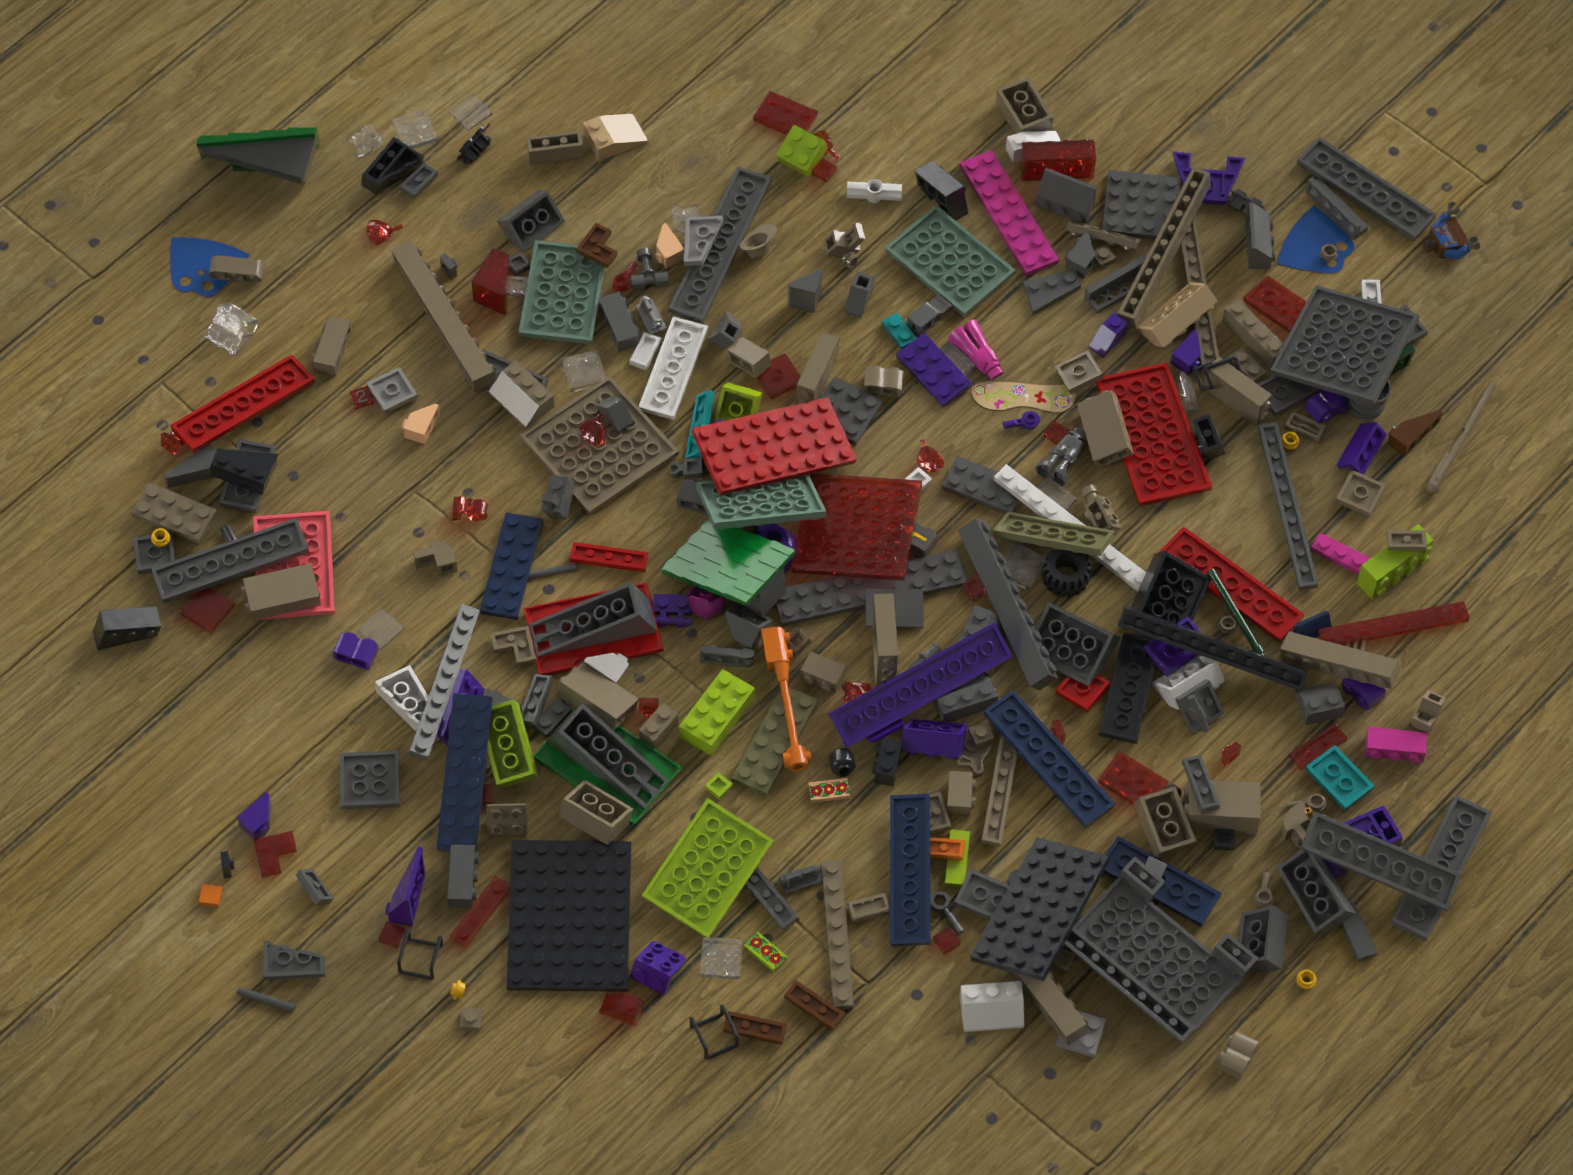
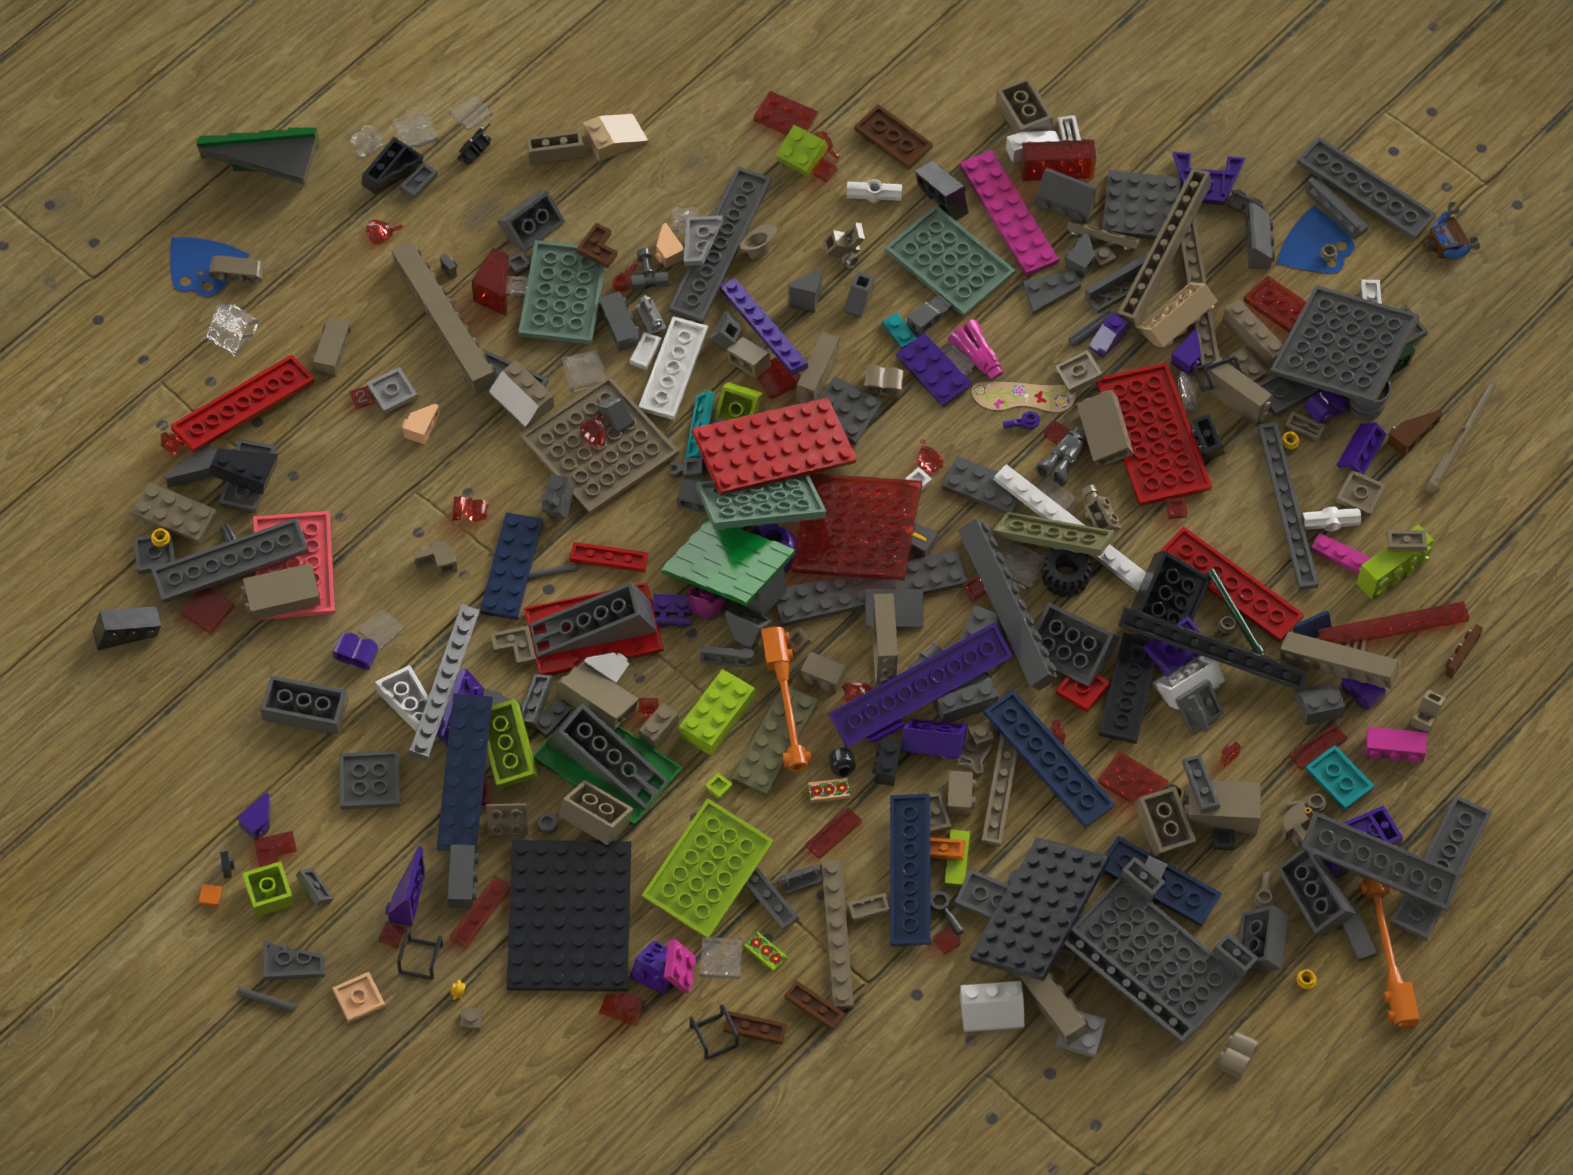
(268, 889): none -> lime brick
(304, 705): none -> dark grey brick
(358, 997): none -> light nougat tile
(547, 823): none -> dark grey tile
(679, 966): none -> dark pink plate
(764, 326): none -> dark purple plate
(833, 833): none -> clear red tile
(893, 136): none -> reddish brown plate
(1061, 129): none -> white tile
(1089, 329): none -> dark grey axle
(1176, 508): none -> clear red plate
(1331, 519): none -> white piece
(1399, 993): none -> orange bar
(1463, 650): none -> reddish brown plate

